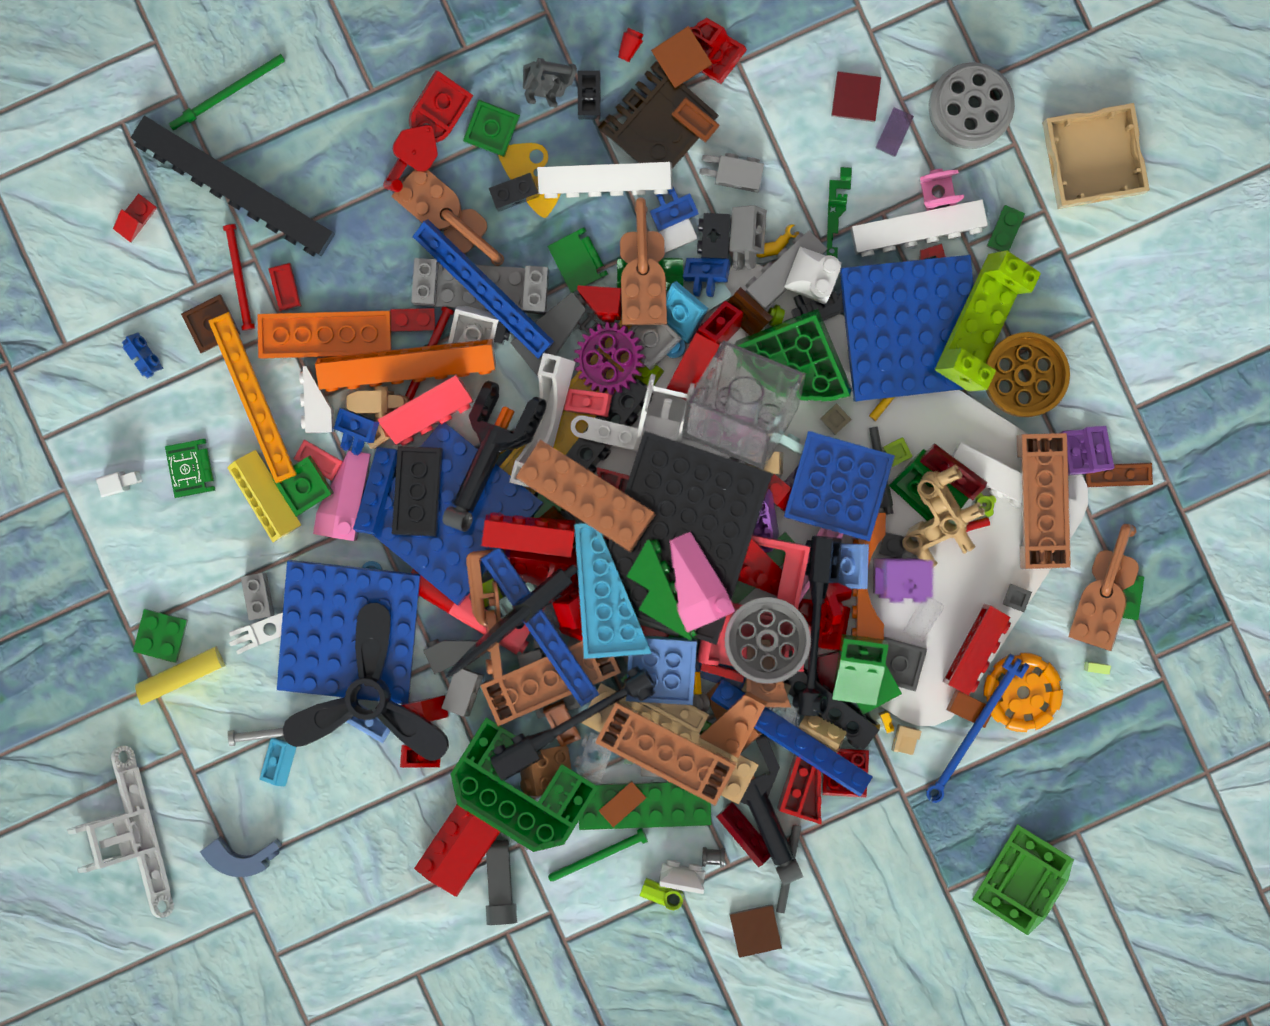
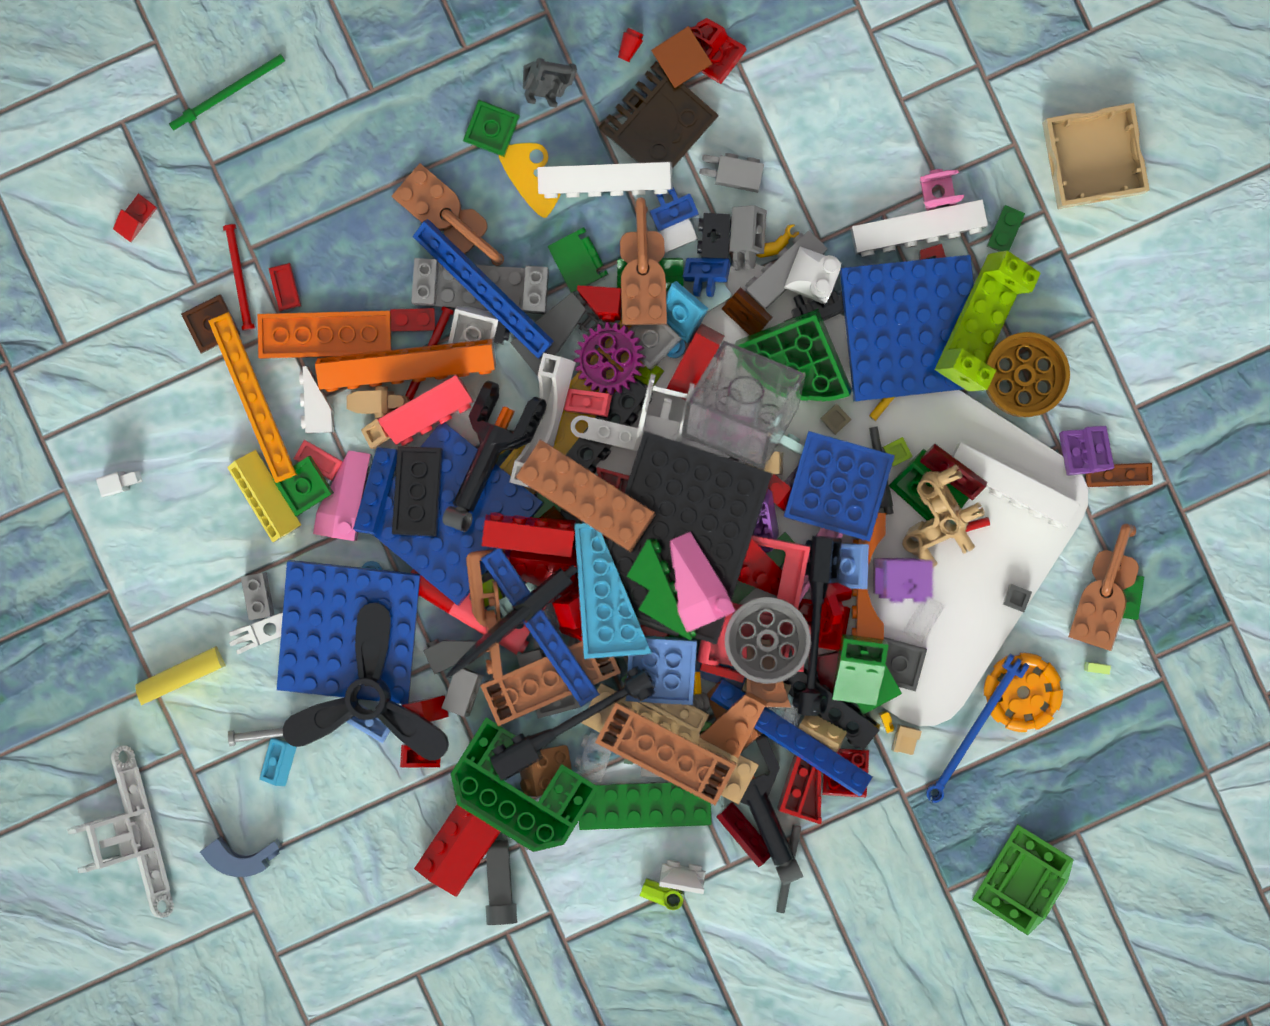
(137, 346): blue hinge -> none
(160, 635): green plate -> none
(189, 468): green piece -> none
(233, 186): black brick -> none
(355, 426): blue hinge -> none
(440, 108): red plate -> none
(514, 192): black brick -> none
(557, 714): dark orange tile -> none
(589, 95): black brick -> none
(622, 804): dark orange tile -> none
(639, 837): green bar -> none
(695, 120): dark orange tile -> none
(713, 857): dark grey bush -> none
(722, 323): red slope -> none
(755, 930): reddish brown tile -> none
(777, 314): lime plate -> none
(840, 204): green piece -> none
(856, 96): dark red tile -> none
(892, 545): black plate -> none
(894, 132): clear purple tile -> none
(952, 127): light grey wheel -> none
(966, 707): dark orange tile -> none
(976, 649): red slope -> none
(989, 500): lime plate -> none
(1044, 501): nougat plate -> none

